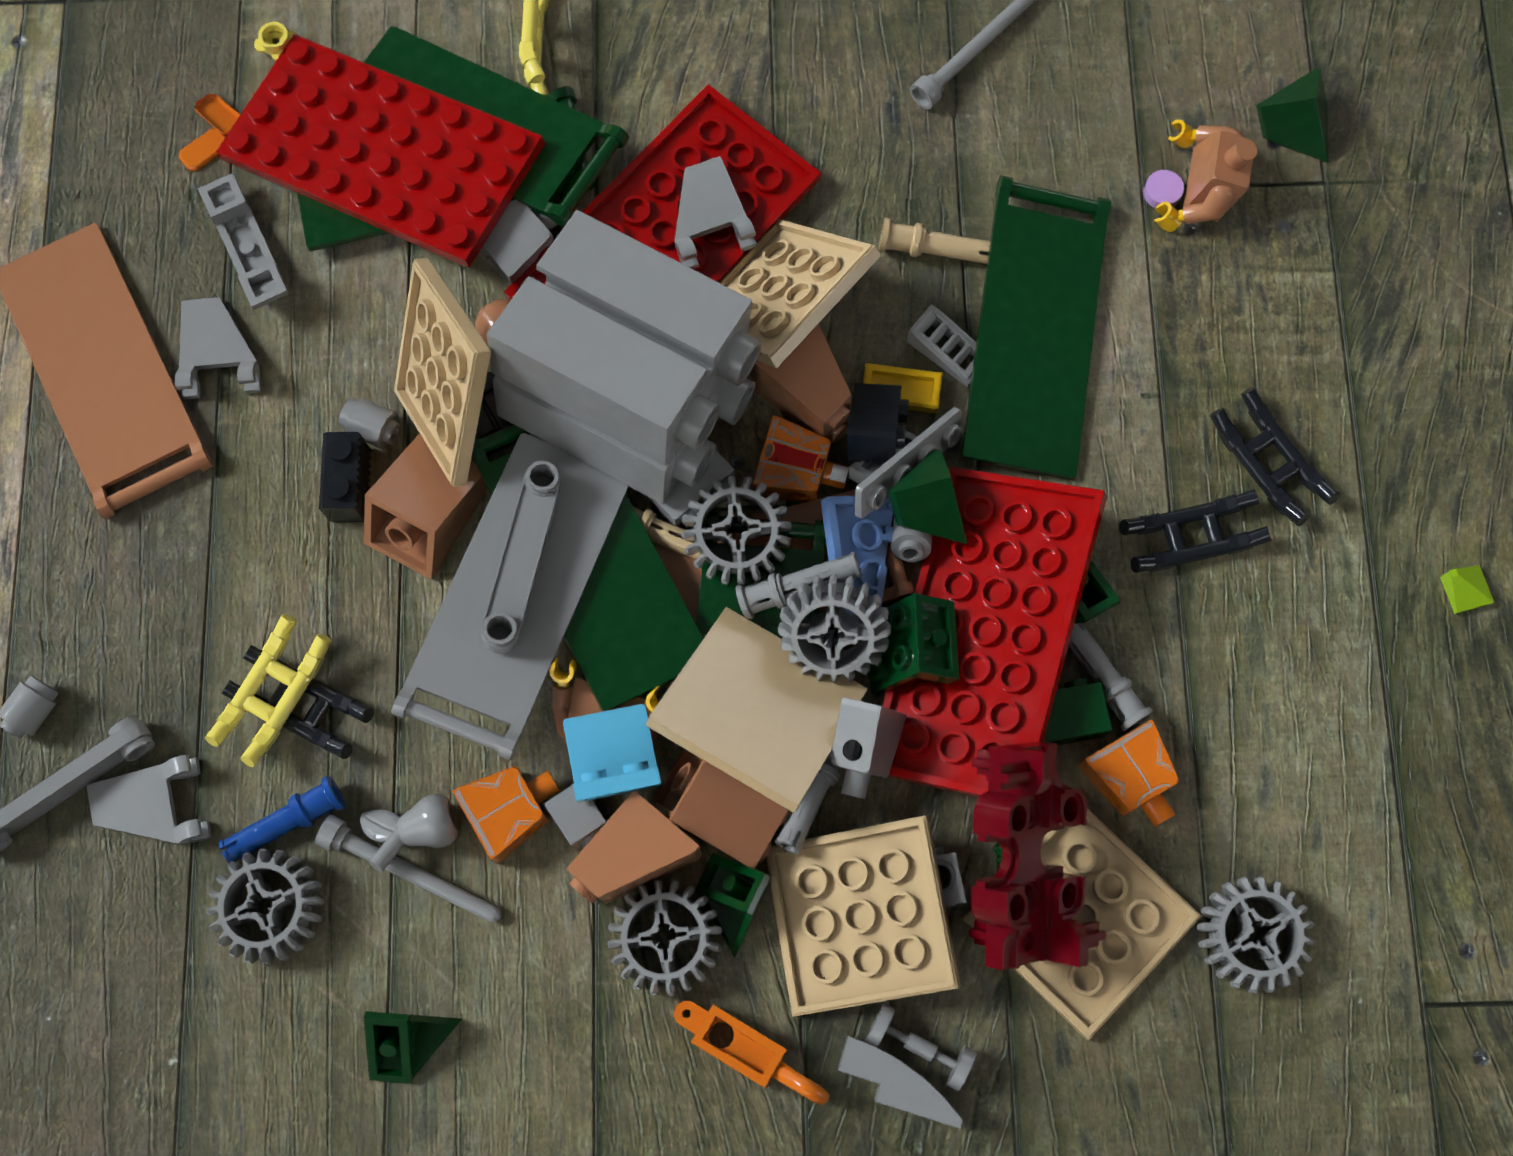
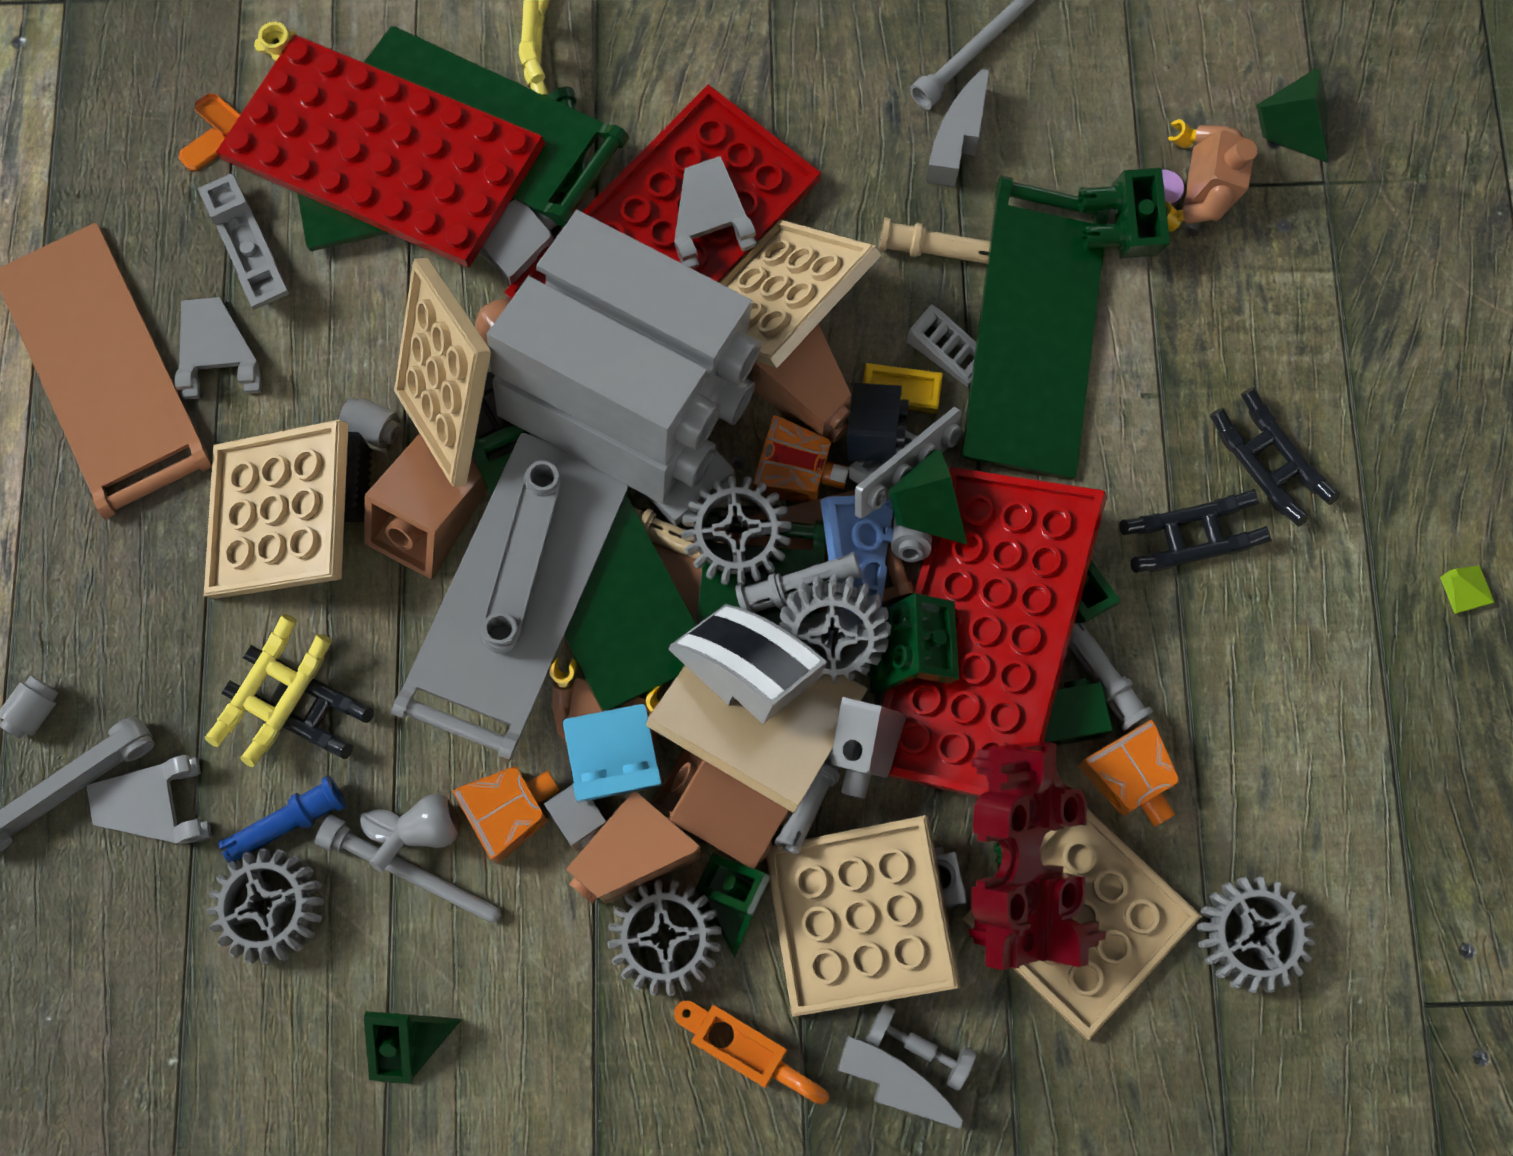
(277, 510): none -> tan tile
(749, 660): none -> slope
(958, 132): none -> light grey slope
(1139, 214): none -> dark green brick

